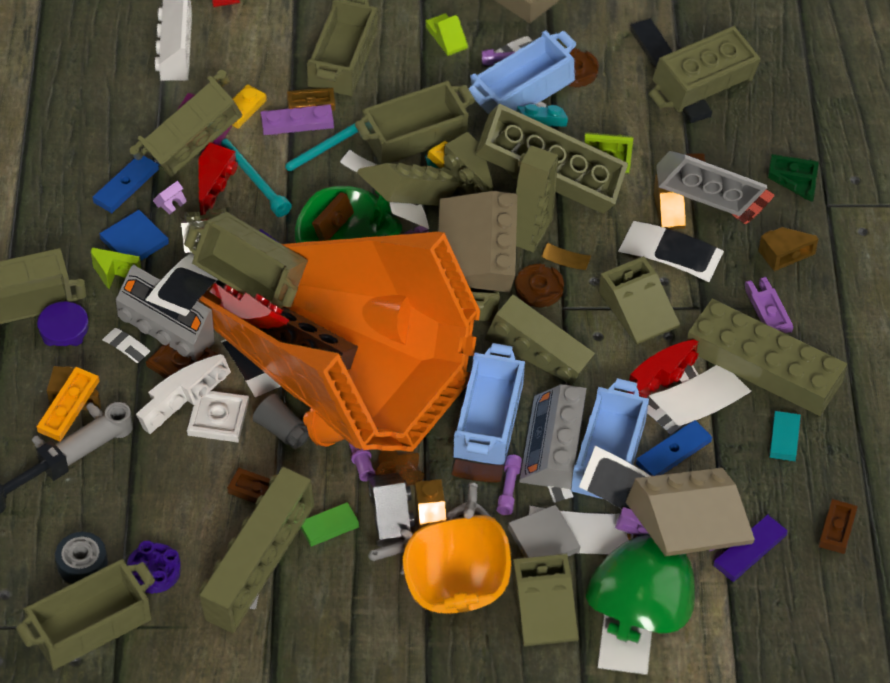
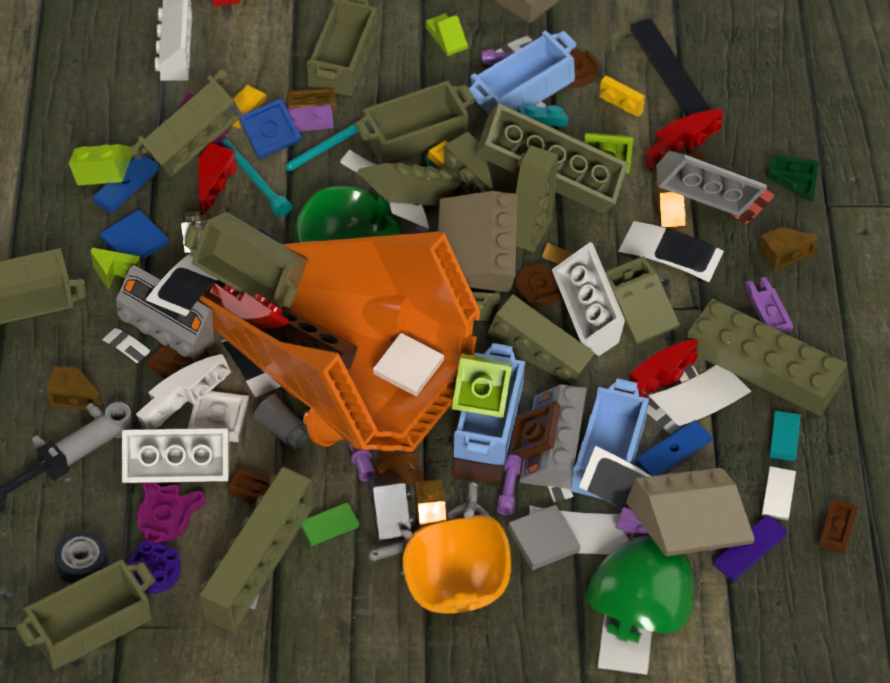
(63, 324): dark purple tile -> none
(68, 404): light orange plate -> none
(100, 164): none -> lime slope
(165, 513): none -> magenta tile
(172, 193): lavender tile -> none
(175, 455): none -> white slope
(270, 129): none -> blue tile
(333, 217): reddish brown plate -> none
(408, 364): none -> white tile
(482, 385): none -> lime slope
(535, 431): none -> reddish brown tile
(545, 599): olive slope -> none
(590, 300): none -> white slope
(622, 96): none -> yellow plate
(686, 133): none -> red slope
(703, 69): olive container -> none
(779, 493): none -> white slope

